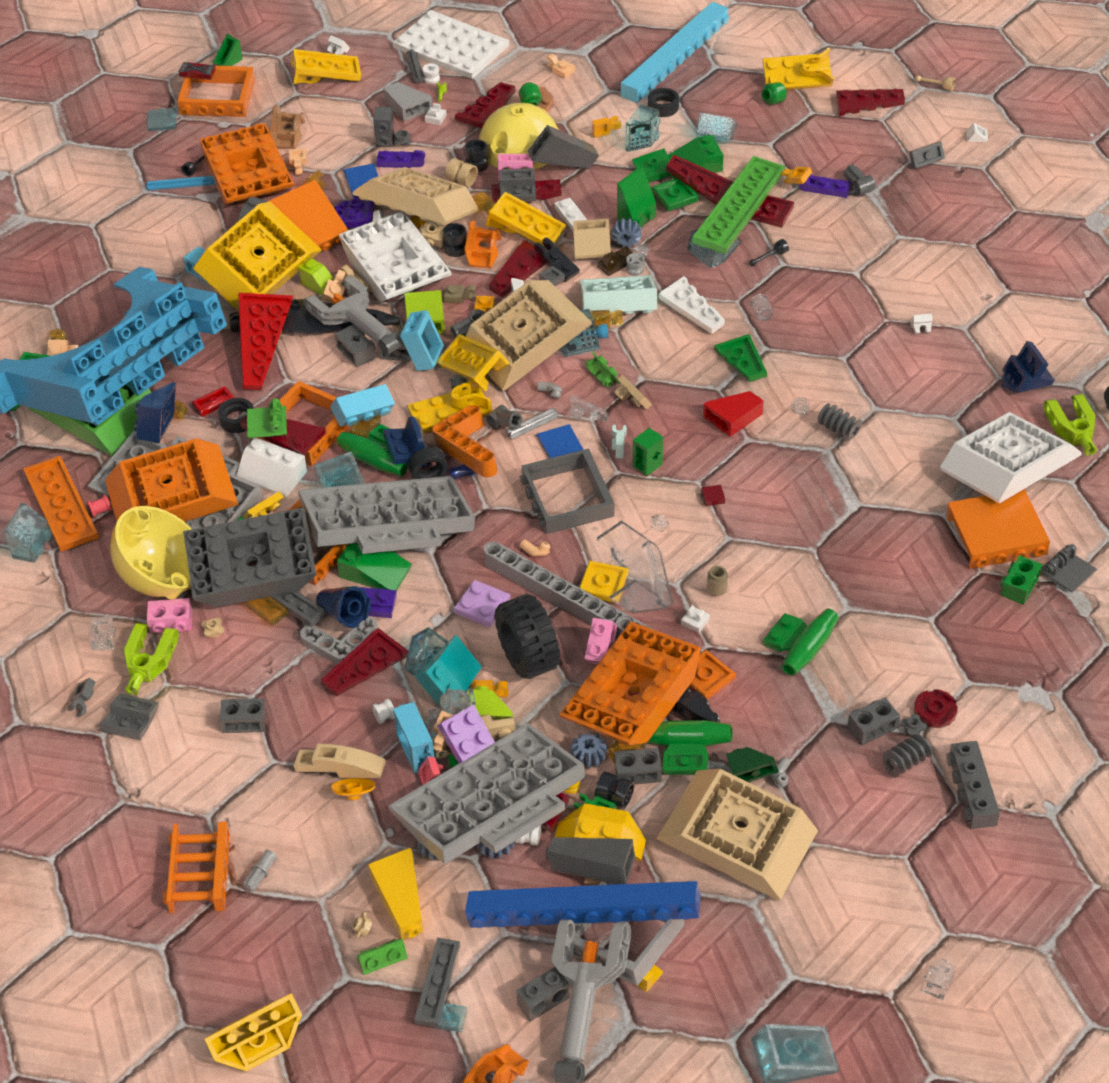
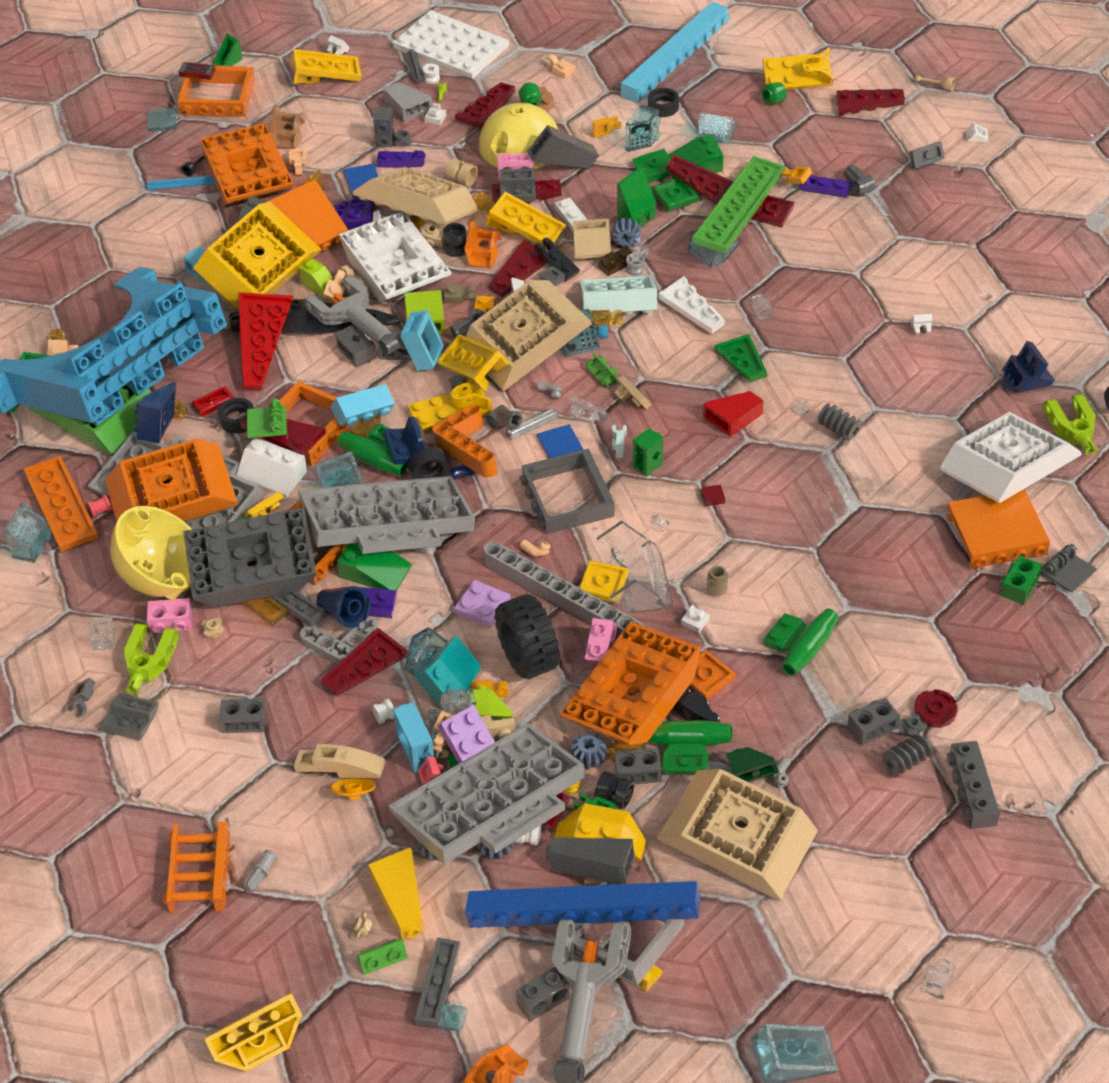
(476, 154): black wheel -> none
(779, 247): black hinge -> none

